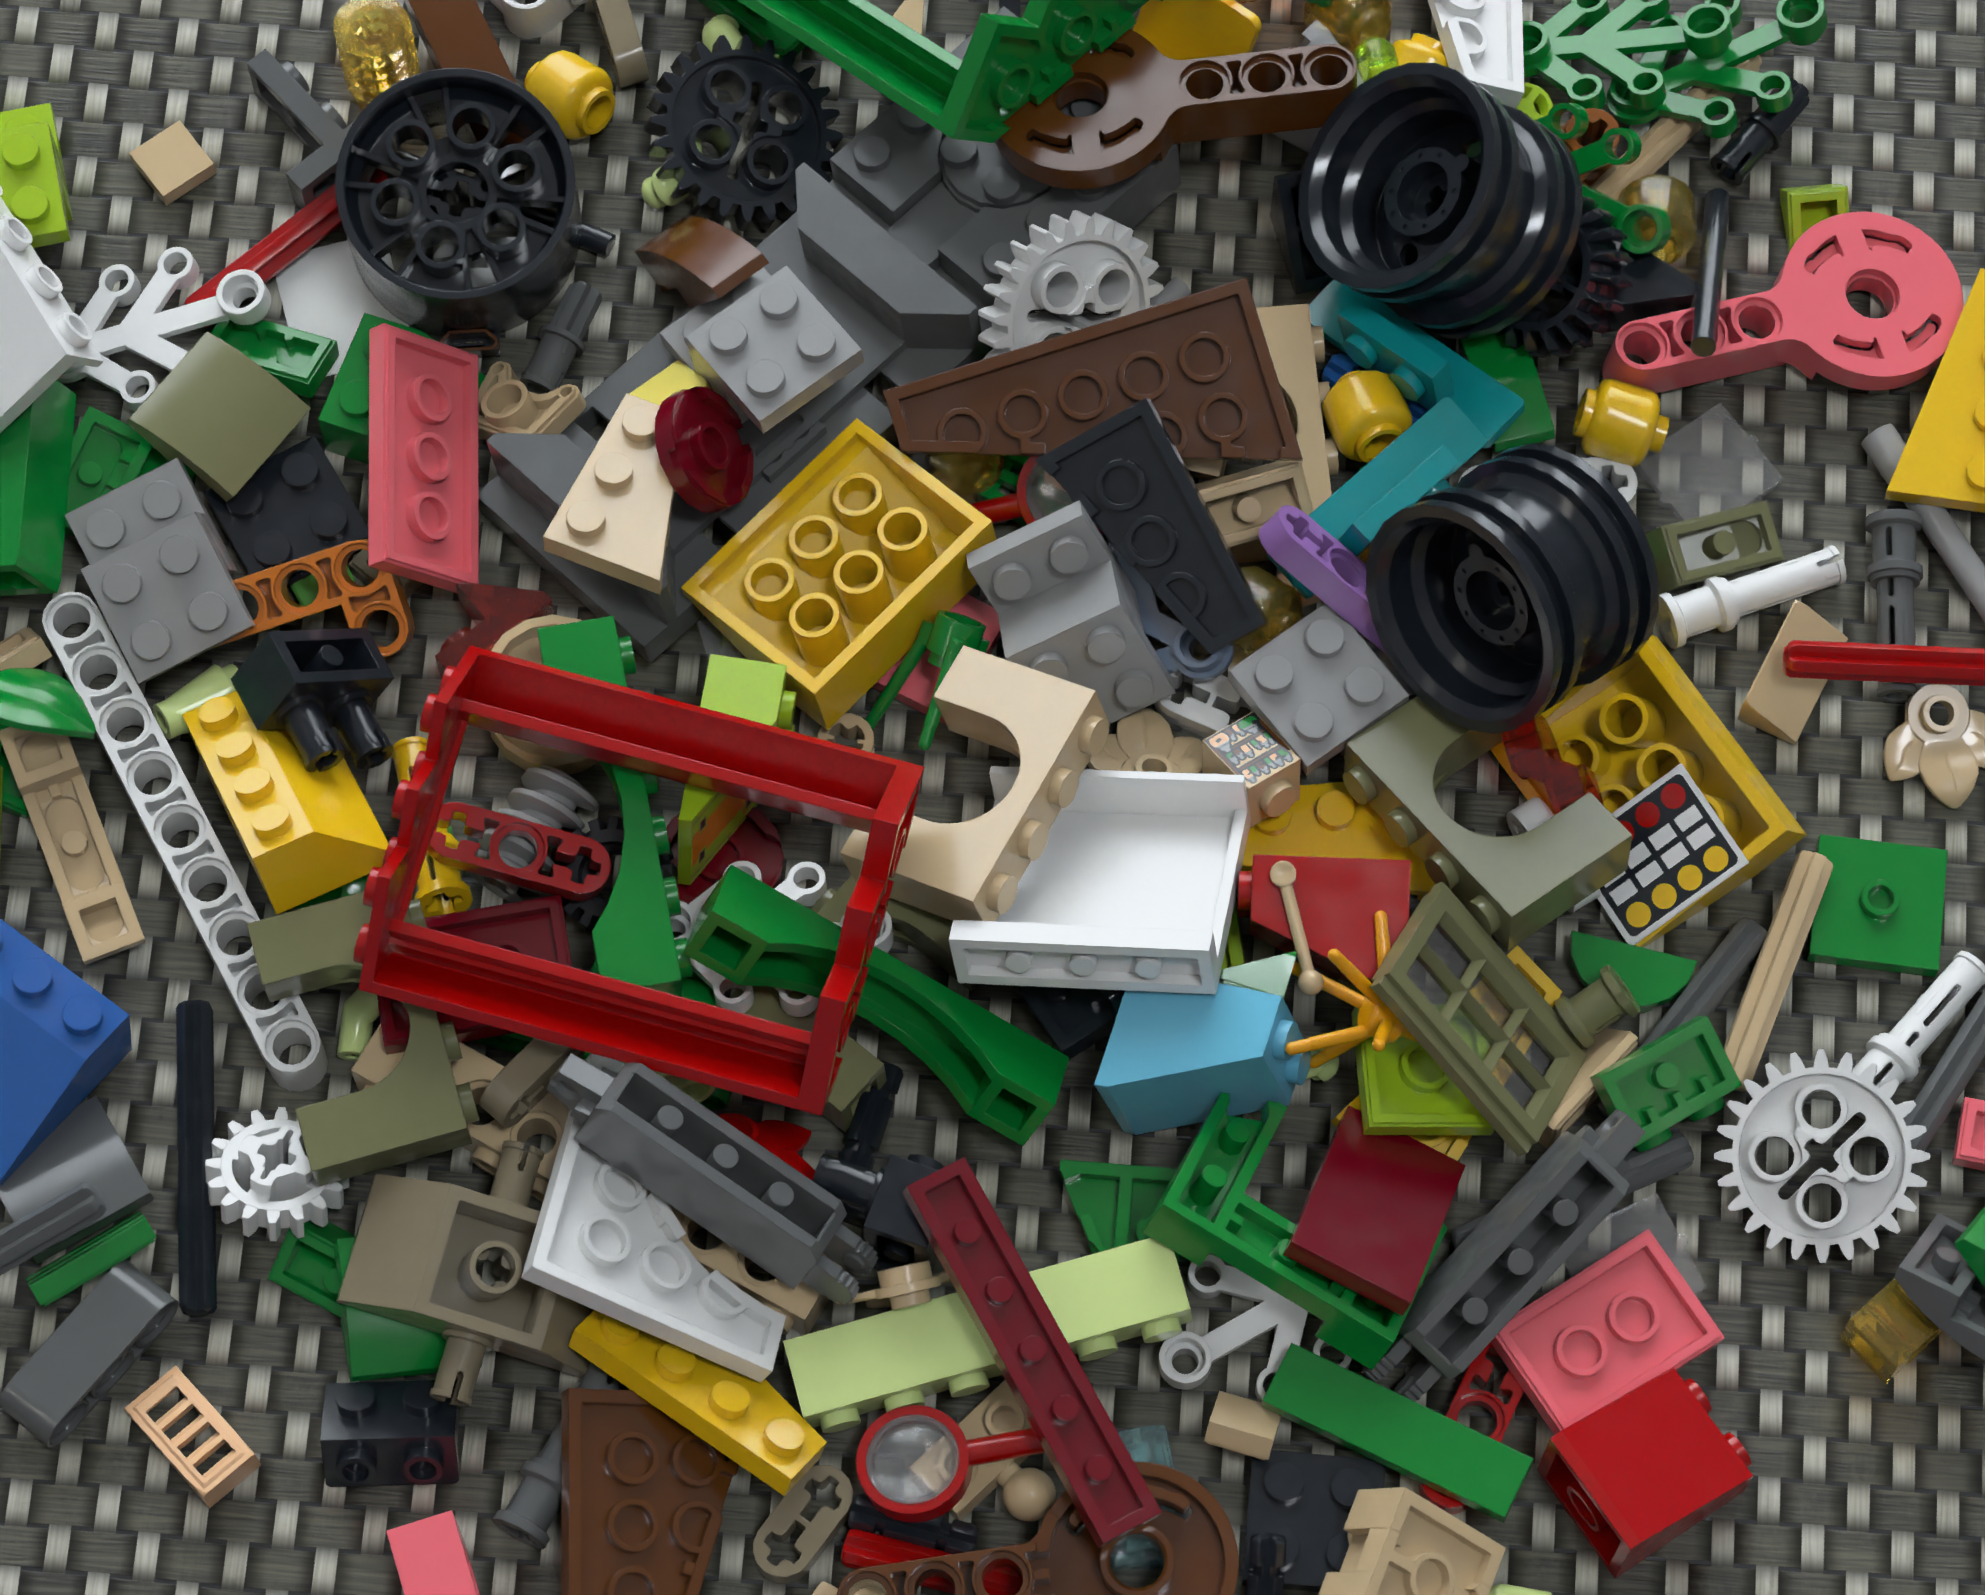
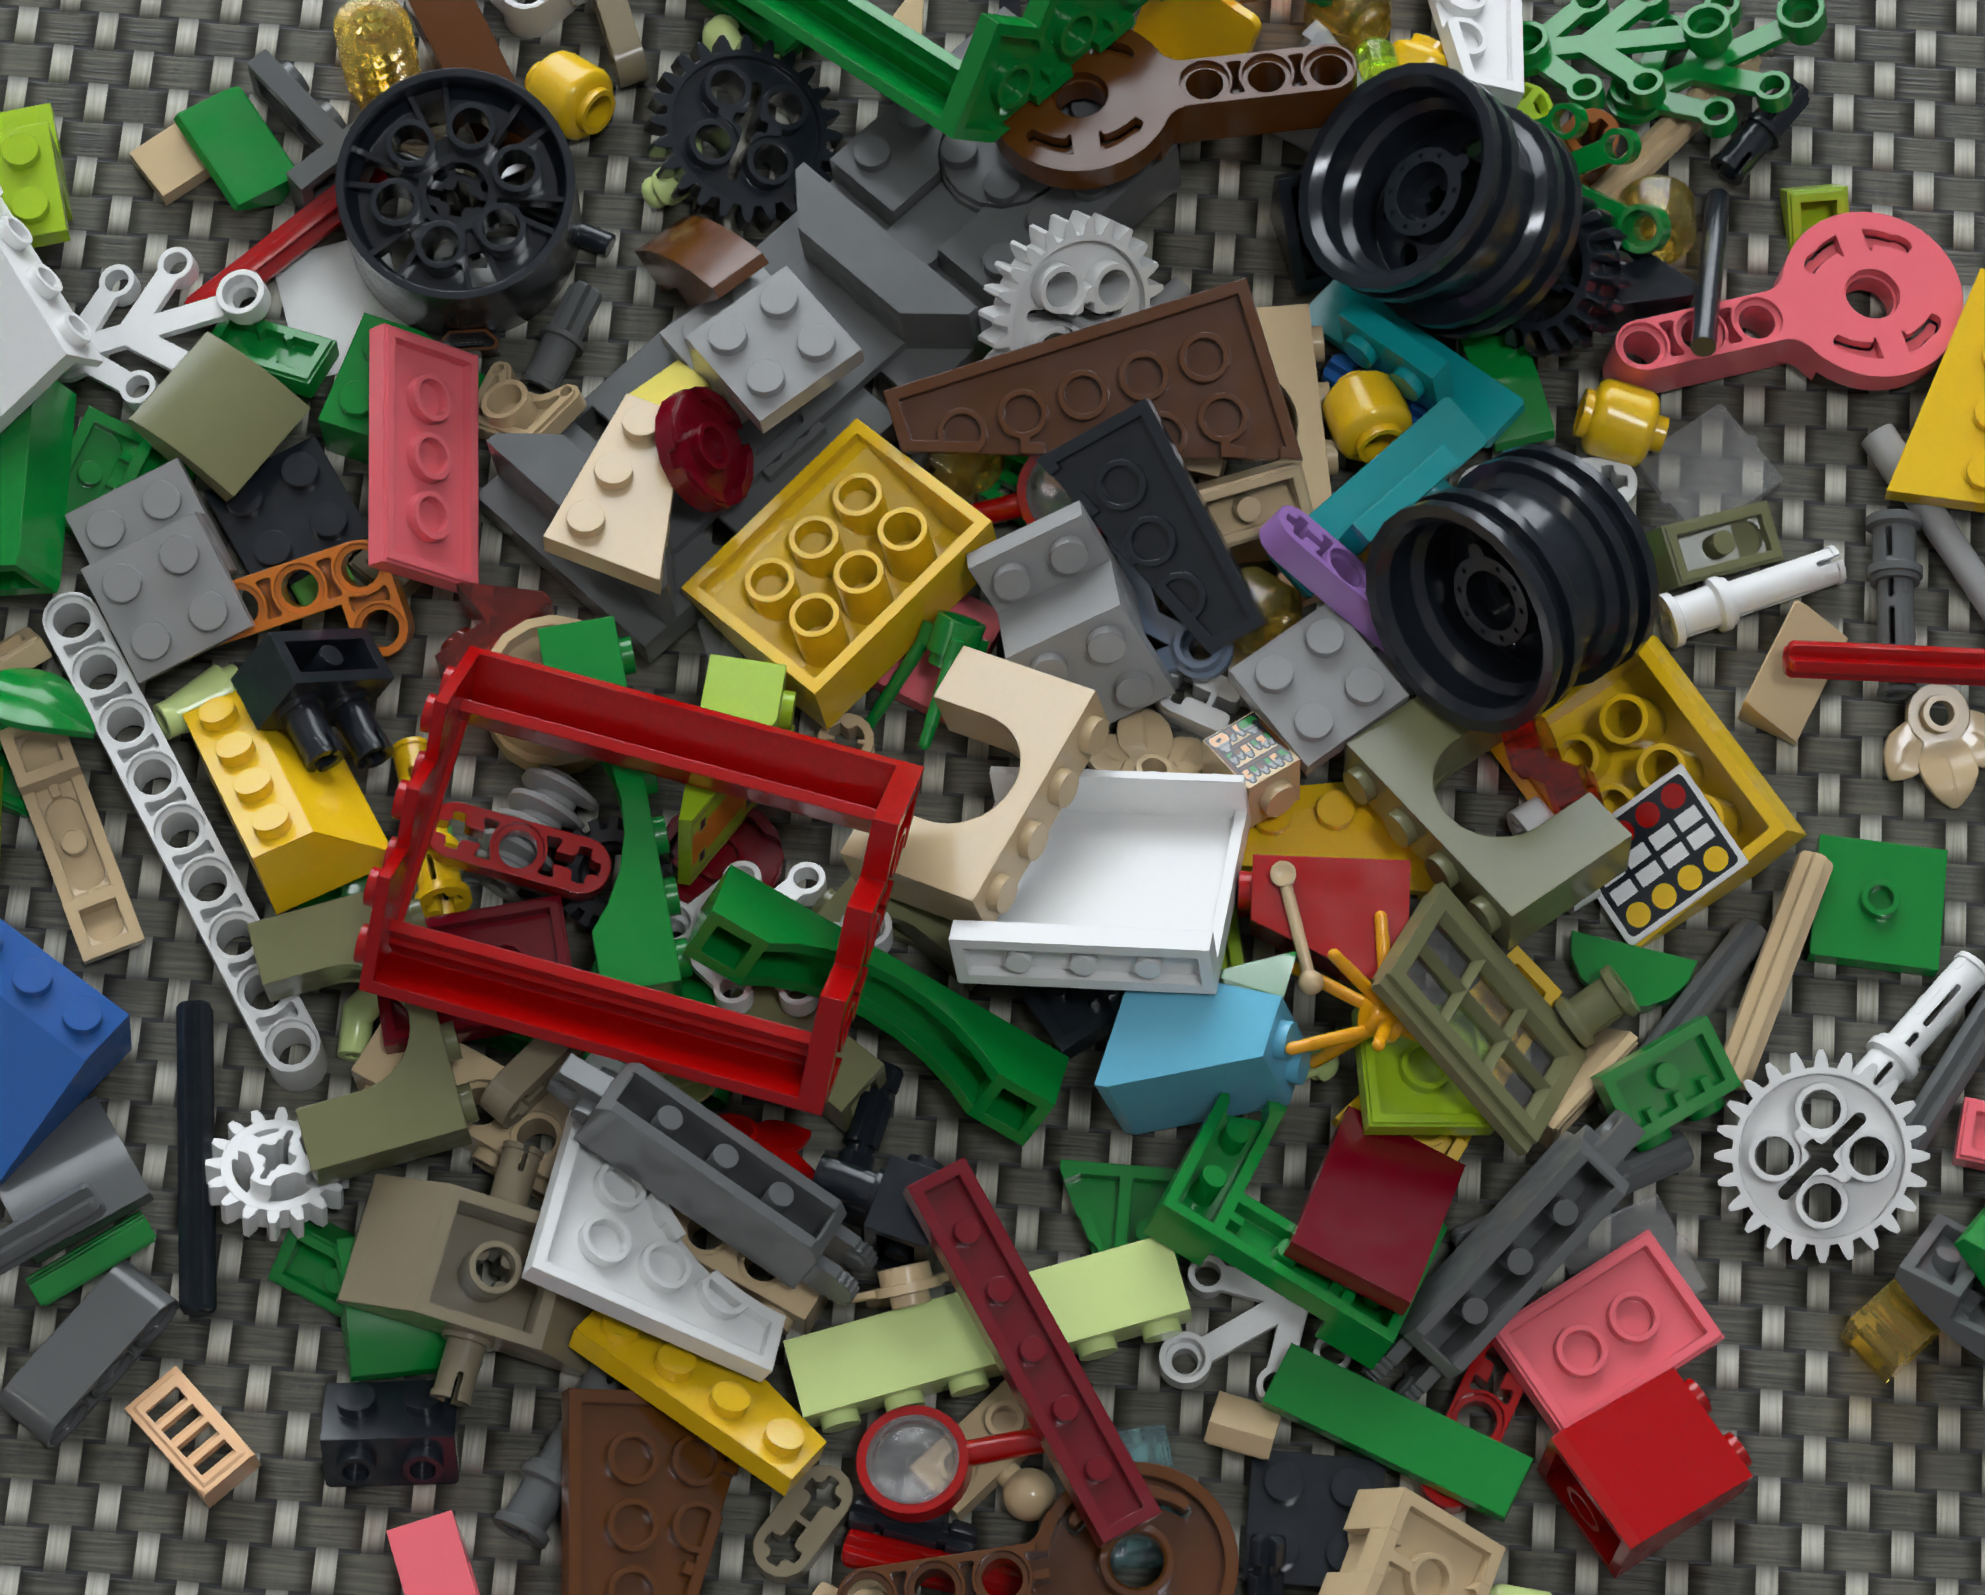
(237, 149): none -> green slope

